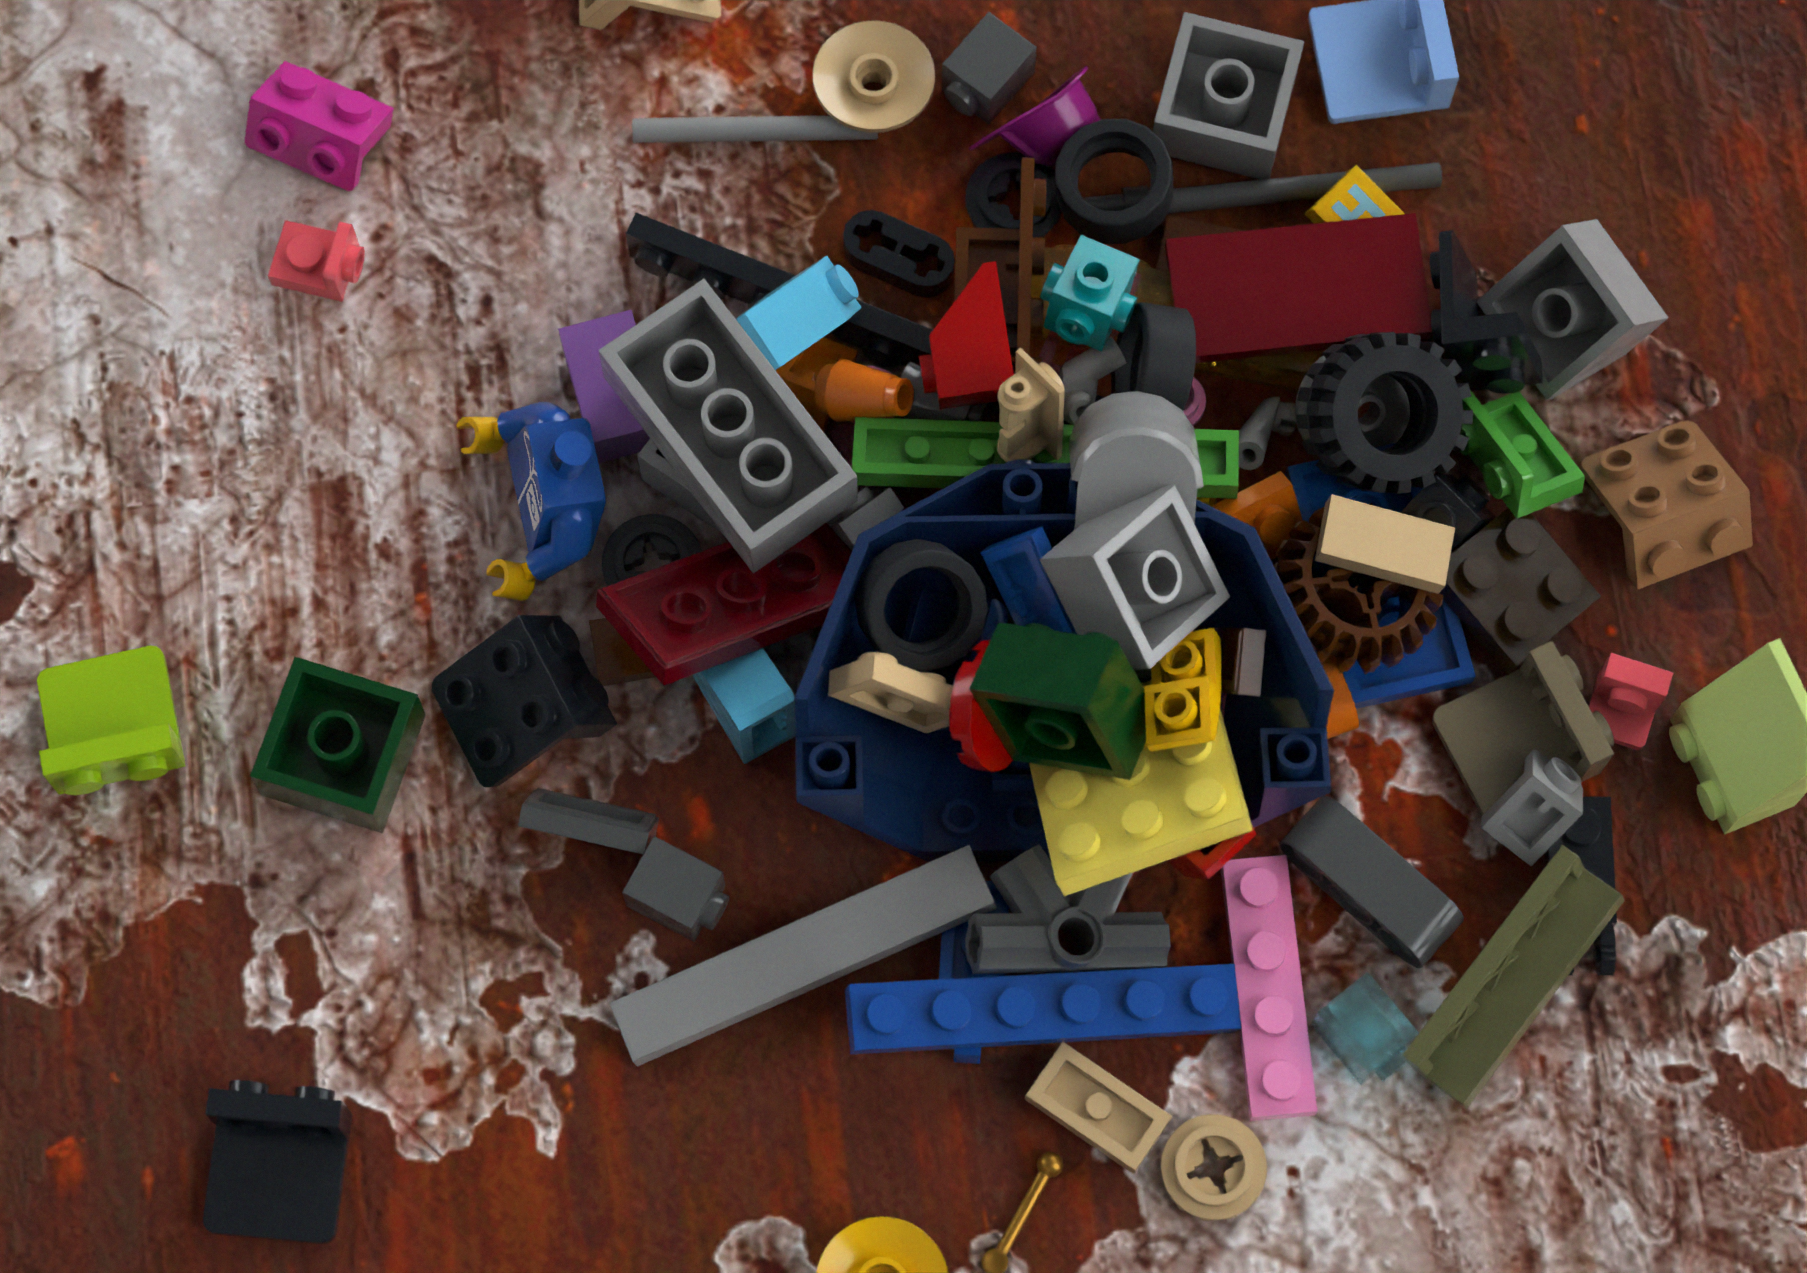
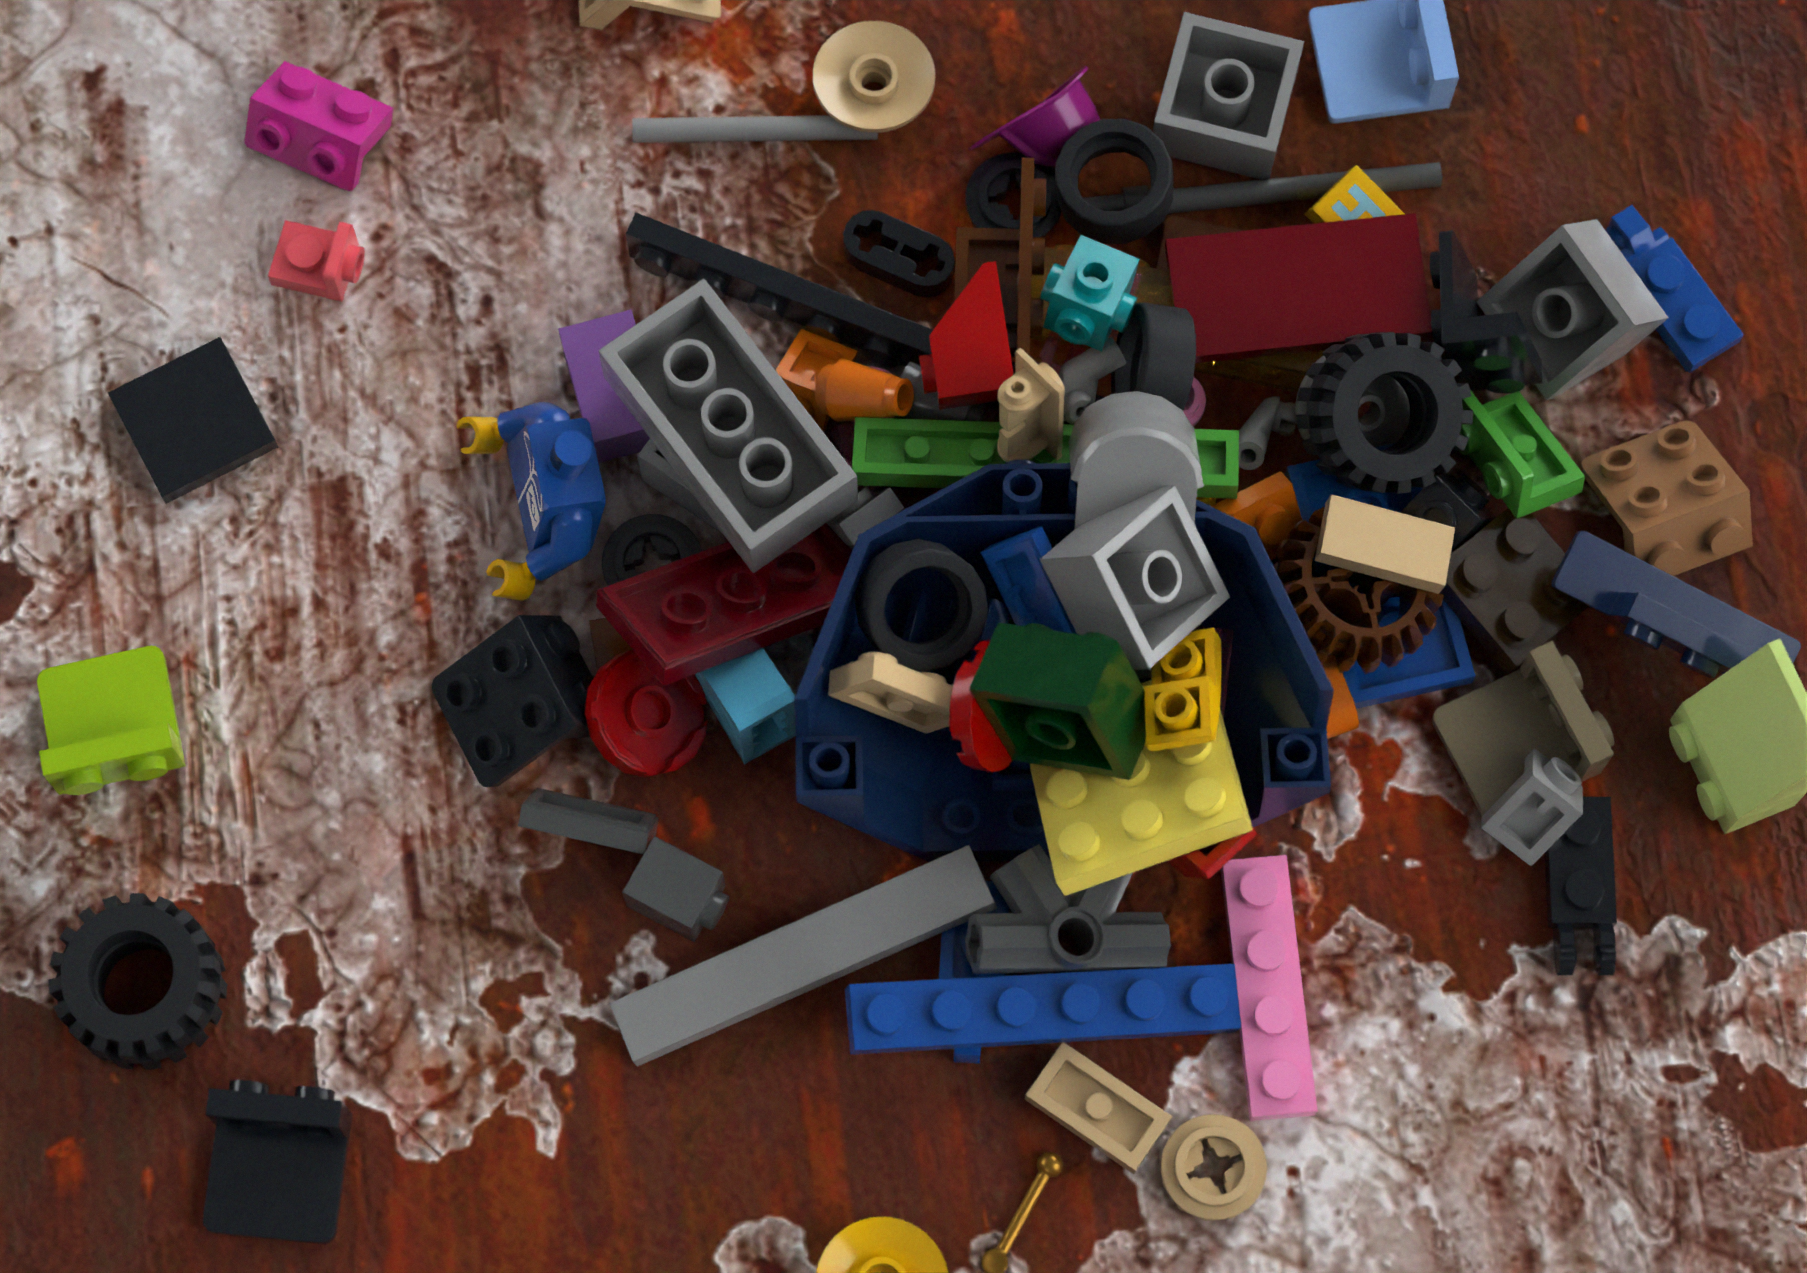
(101, 945): none -> black tyre
(193, 420): none -> black tile
(338, 744): dark green brick -> none
(642, 723): none -> red tile
(801, 311): medium azure slope -> none
(987, 69): dark grey brick -> none
(1242, 661): reddish brown tile -> none
(1366, 1030): clear light blue brick -> none
(1371, 881): dark grey beam -> none
(1513, 977): olive fence -> none
(1629, 697): coral bracket -> none
(1662, 607): none -> dark blue bracket
(1697, 321): none -> blue hinge

